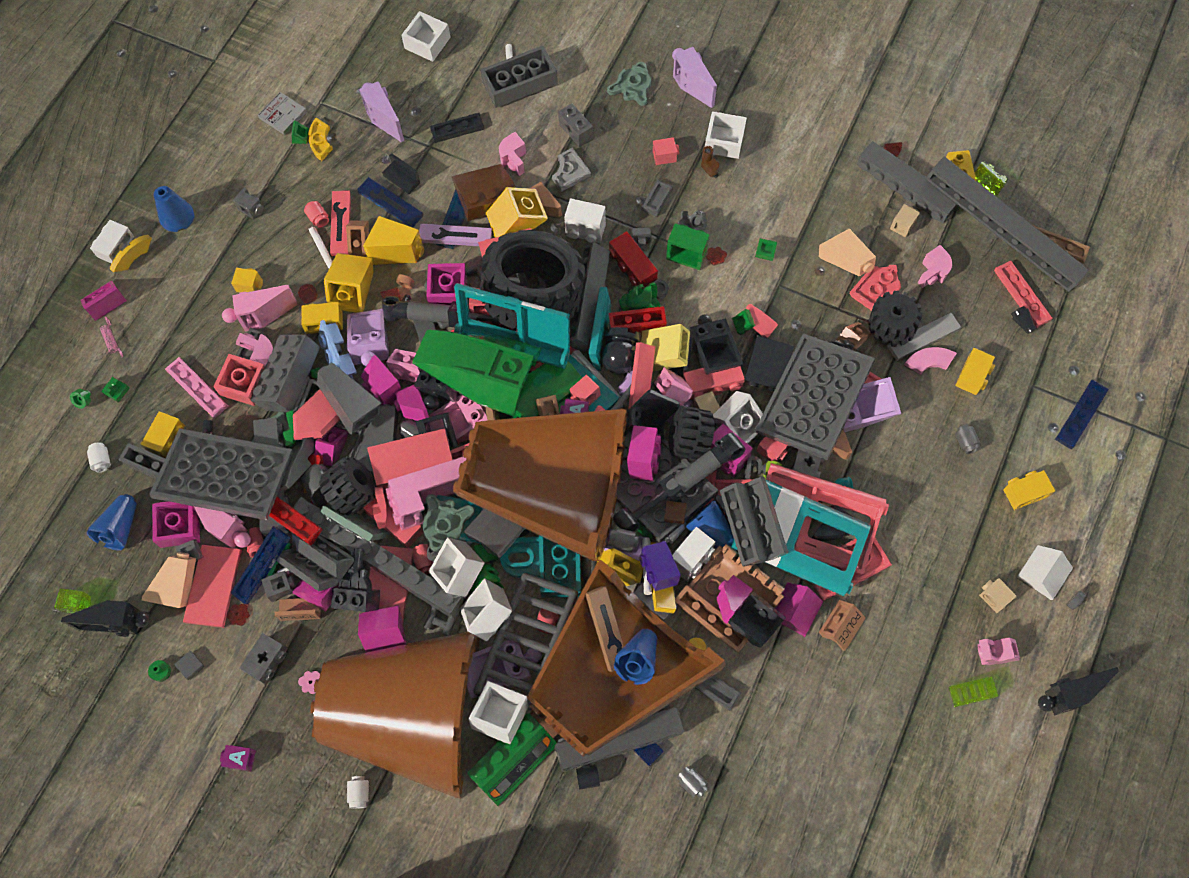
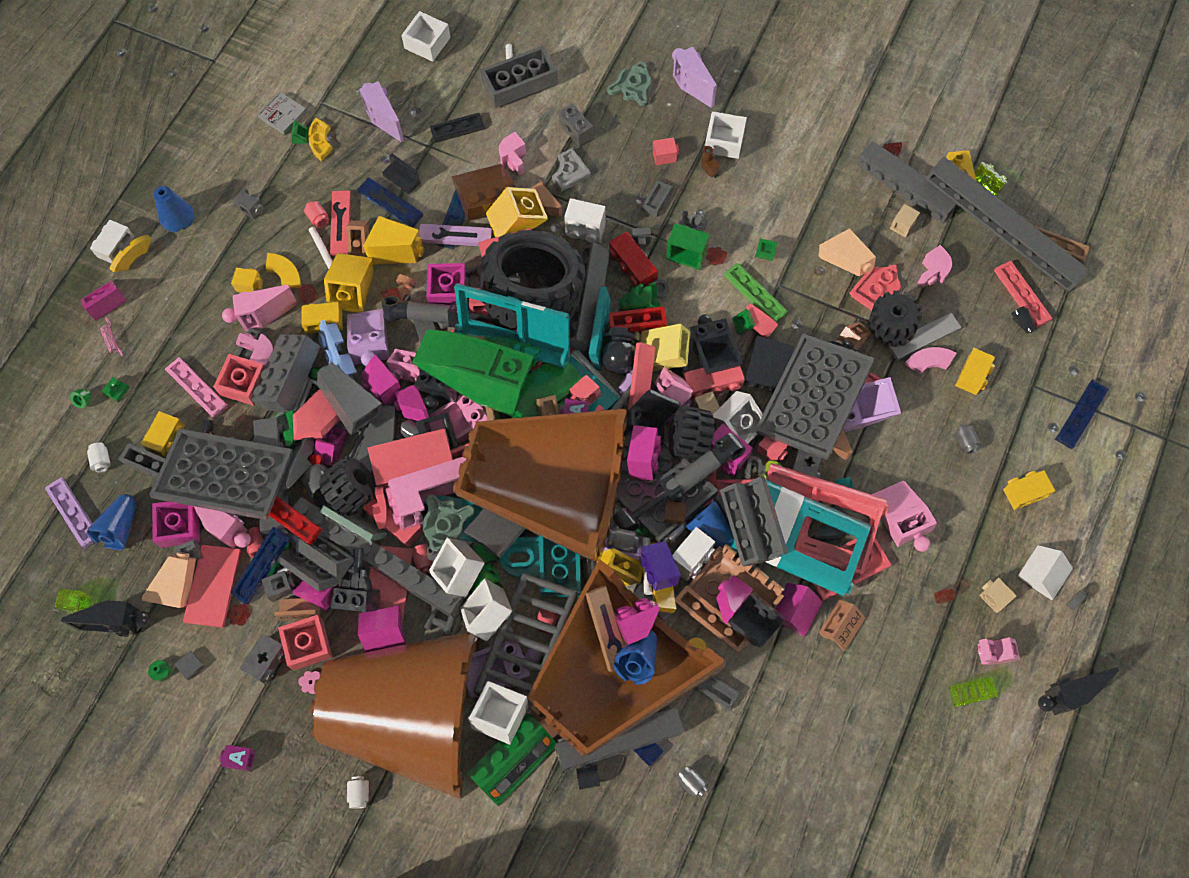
(70, 510): none -> lavender tile
(284, 269): none -> yellow tile
(305, 642): none -> coral brick
(636, 621): none -> dark pink slope
(755, 292): none -> bright green tile
(904, 514): none -> bright pink slope
(944, 596): none -> clear red tile

